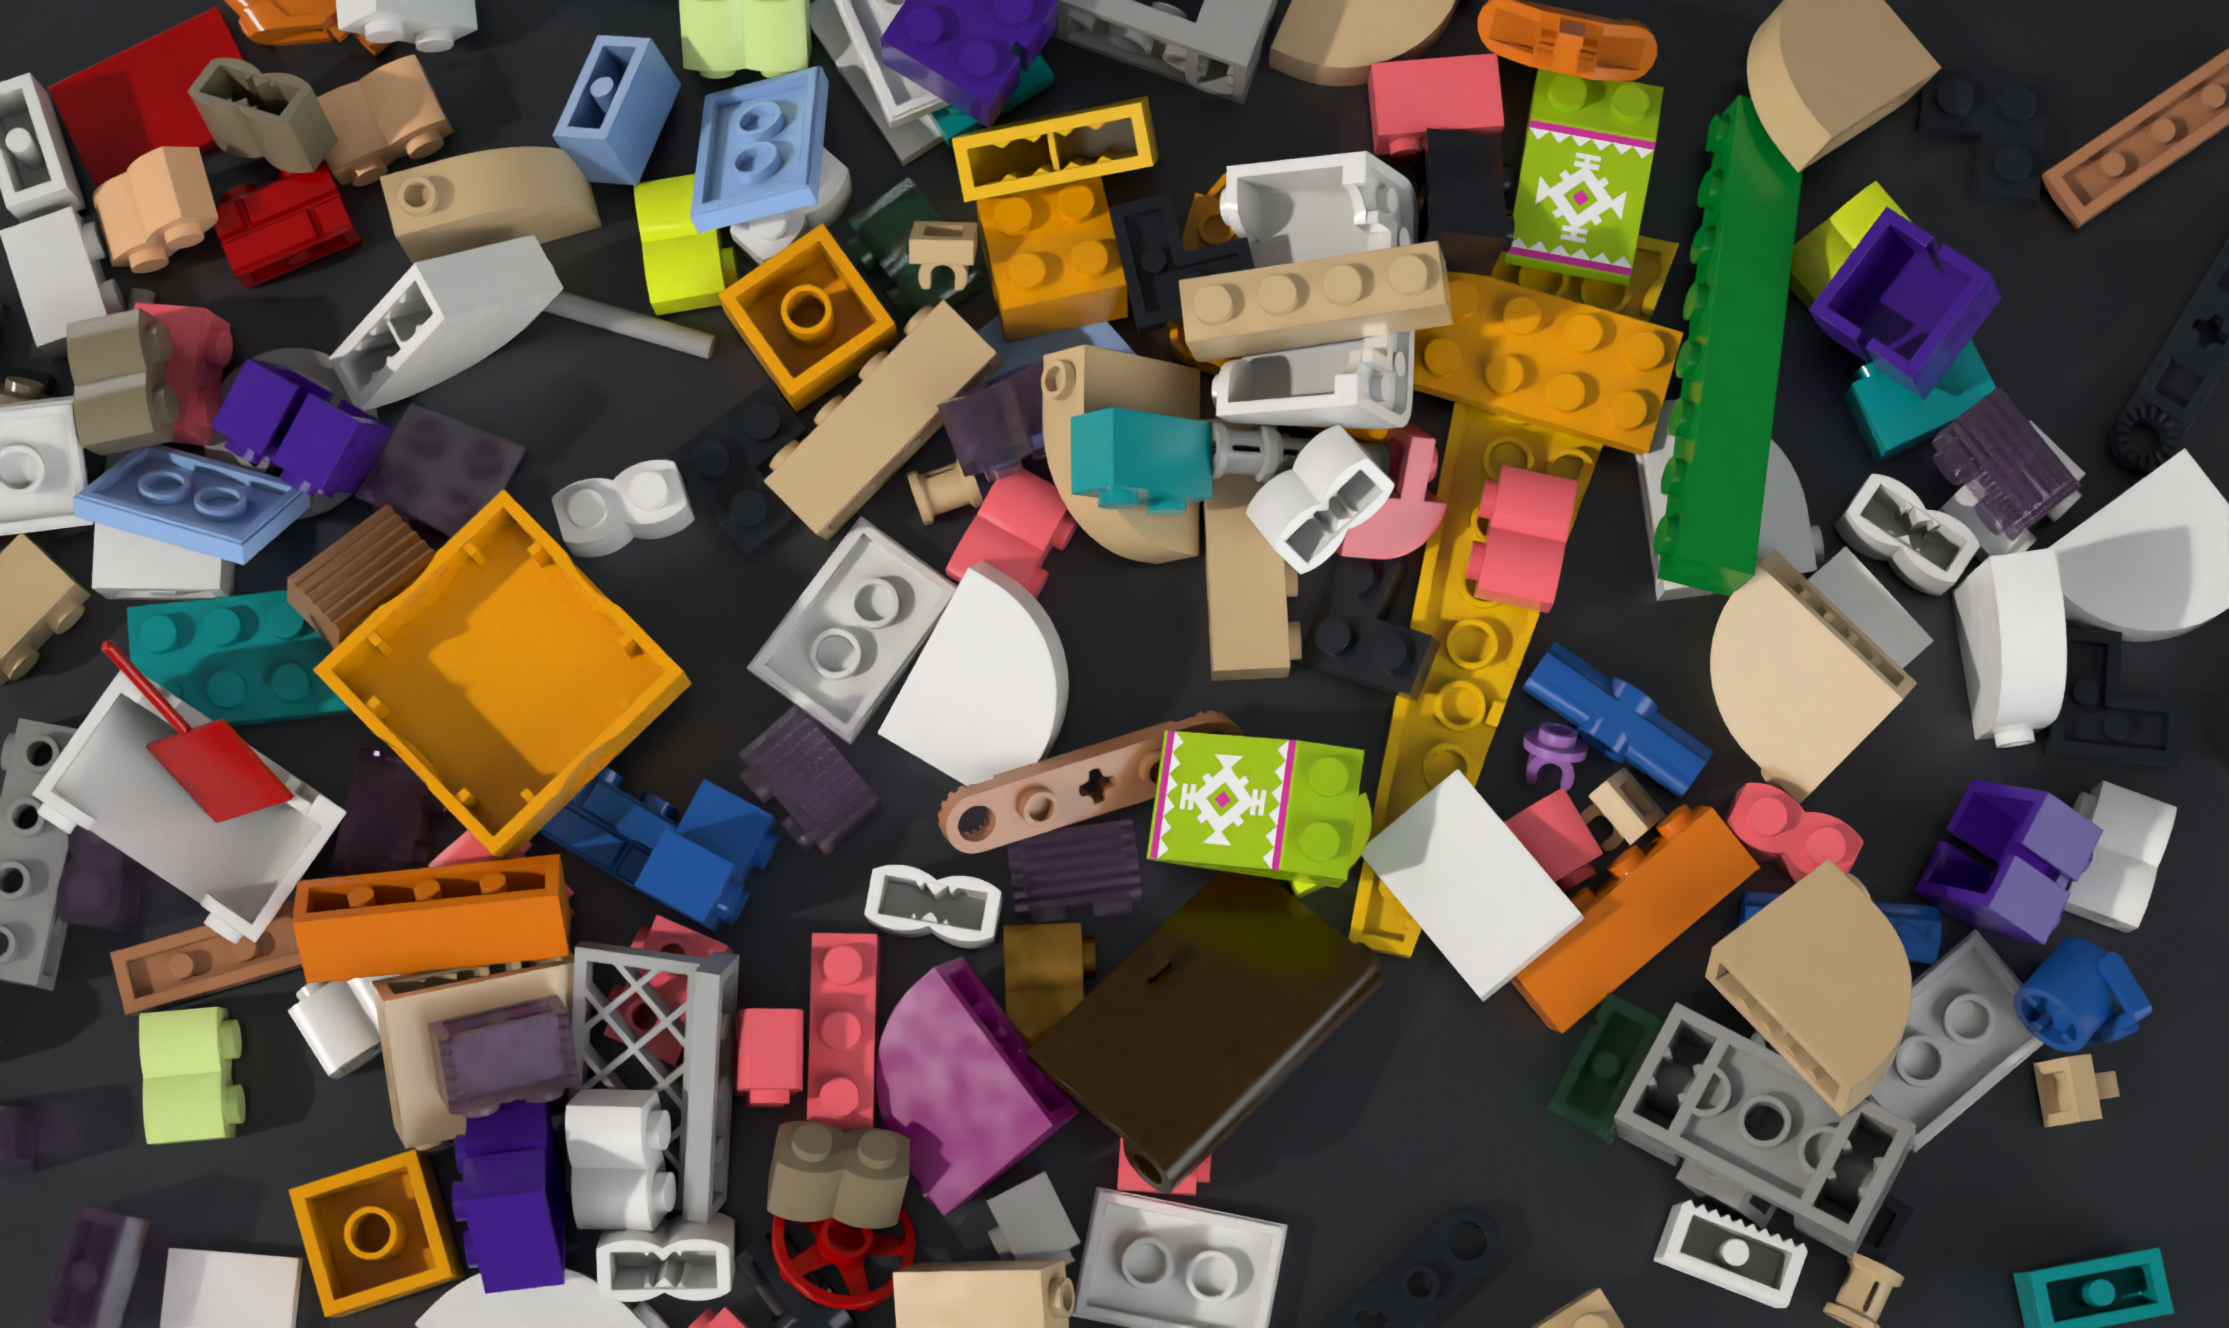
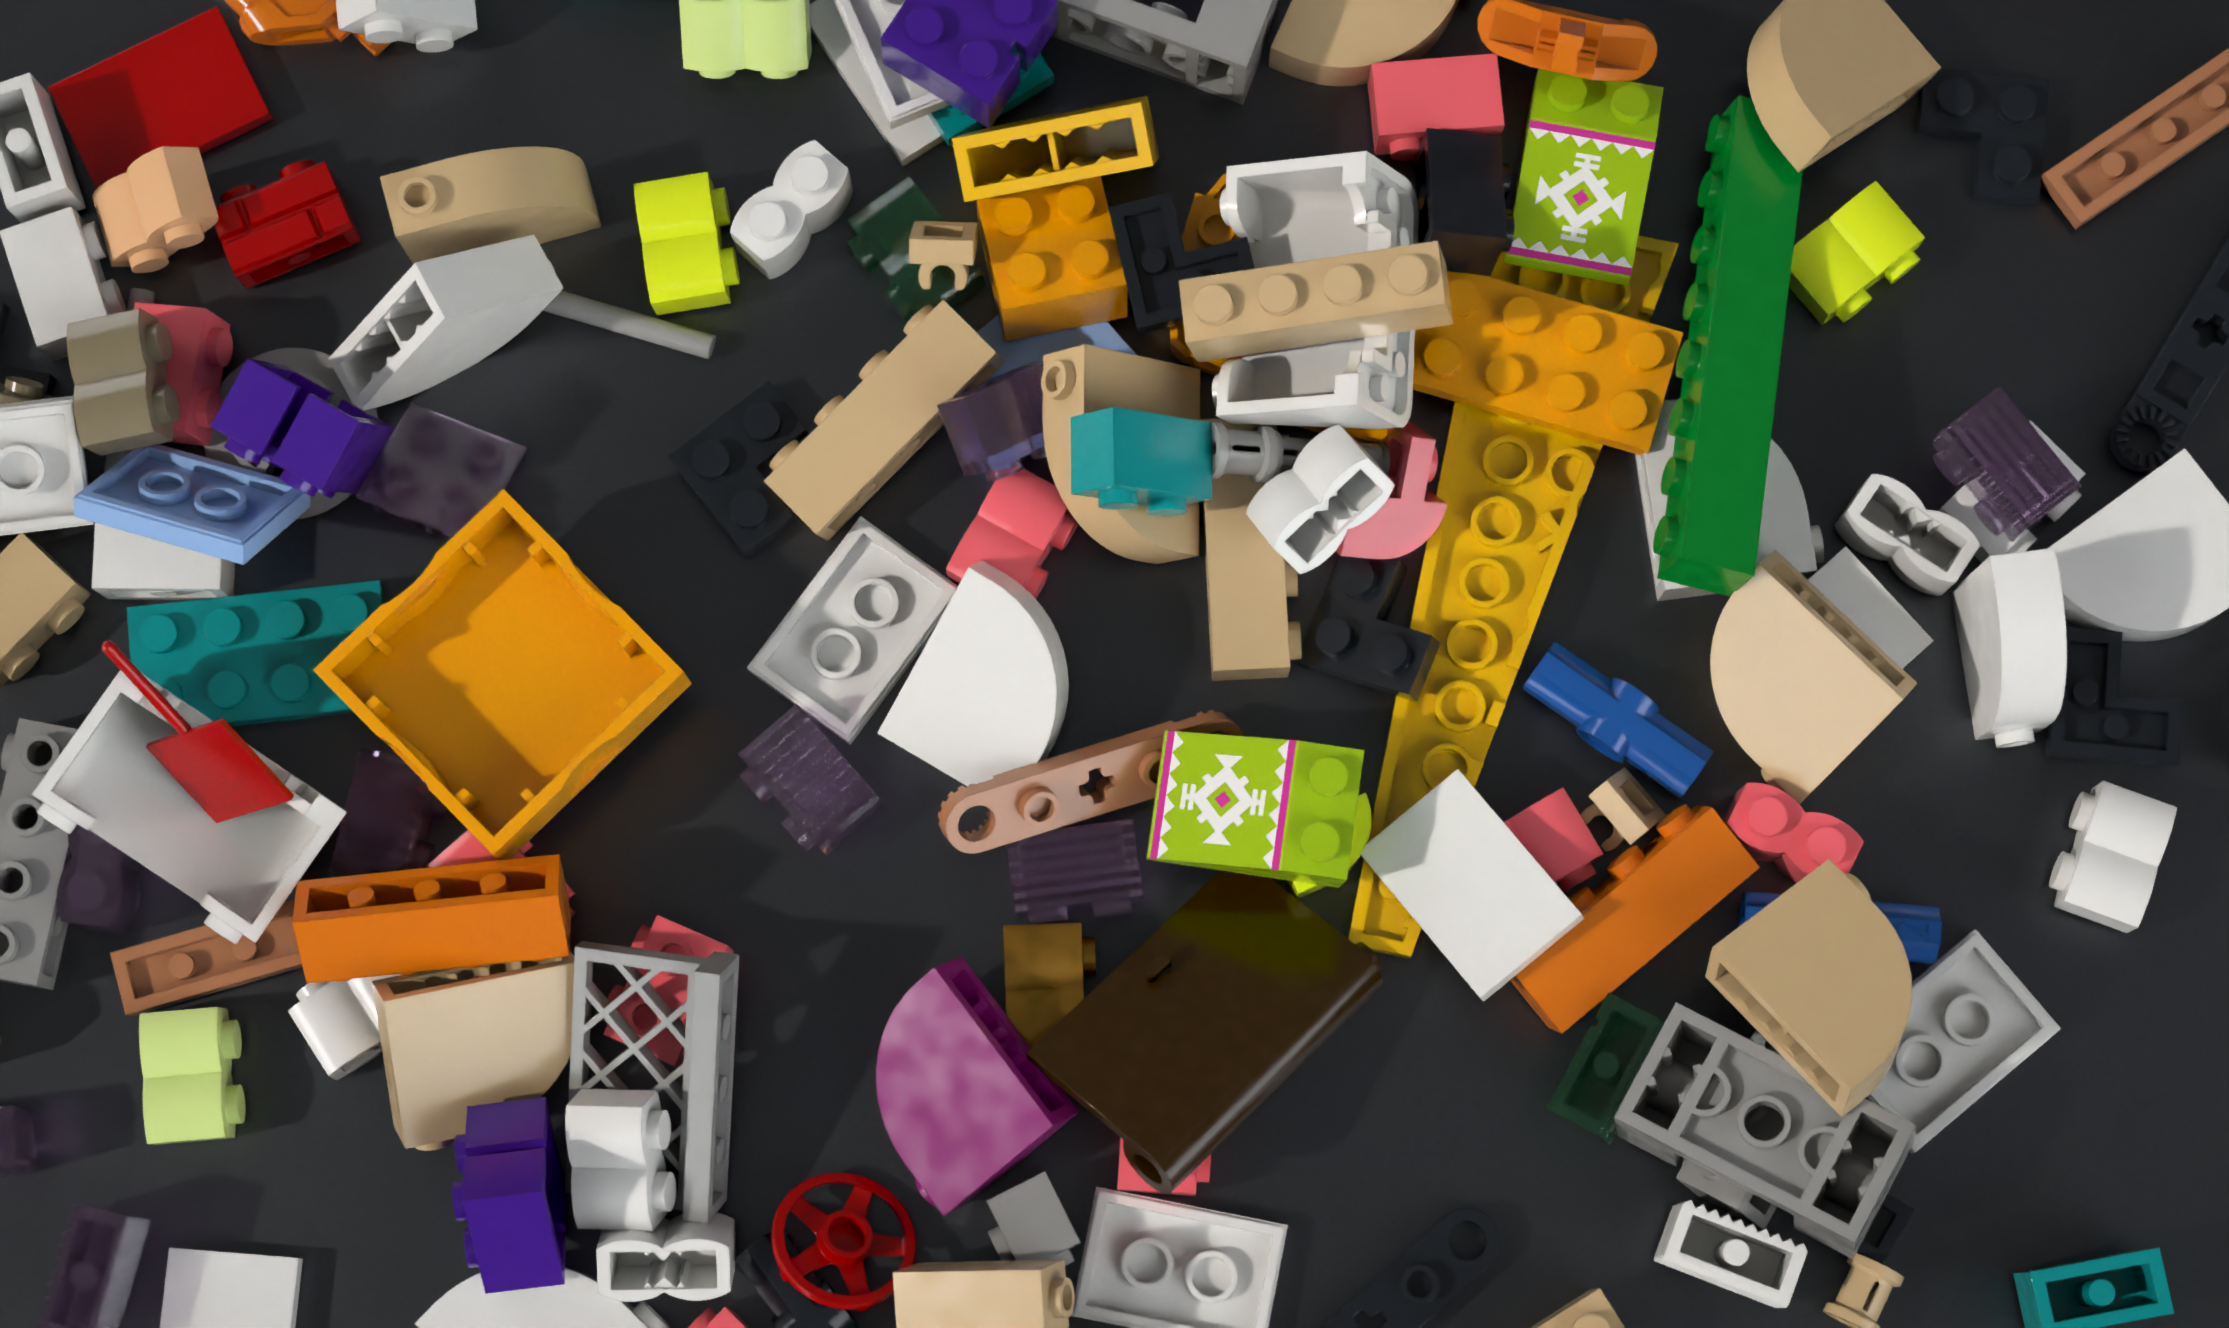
(263, 115): dark tan brick -> none
(358, 575): medium nougat brick -> none
(376, 1233): light orange brick -> none
(383, 119): light nougat brick -> none
(504, 1056): clear purple brick -> none
(607, 514): white brick -> none
(611, 827): blue brick -> none
(617, 109): medium blue brick -> none
(709, 858): blue brick -> none
(760, 149): light blue tile -> none
(768, 1056): coral brick -> none
(809, 317): light orange brick -> none
(838, 1174): dark tan brick -> none
(844, 1030): coral brick -> none
(915, 904): white brick -> none
(943, 491): tan bush -> none
(1523, 538): coral brick -> none
(1555, 745): medium lavender plate -> none
(1897, 419): teal brick -> none
(1900, 307): dark purple piece -> none
(2036, 851): dark purple piece -> none
(2072, 1090): tan tile -> none
(2075, 994): blue piece -> none

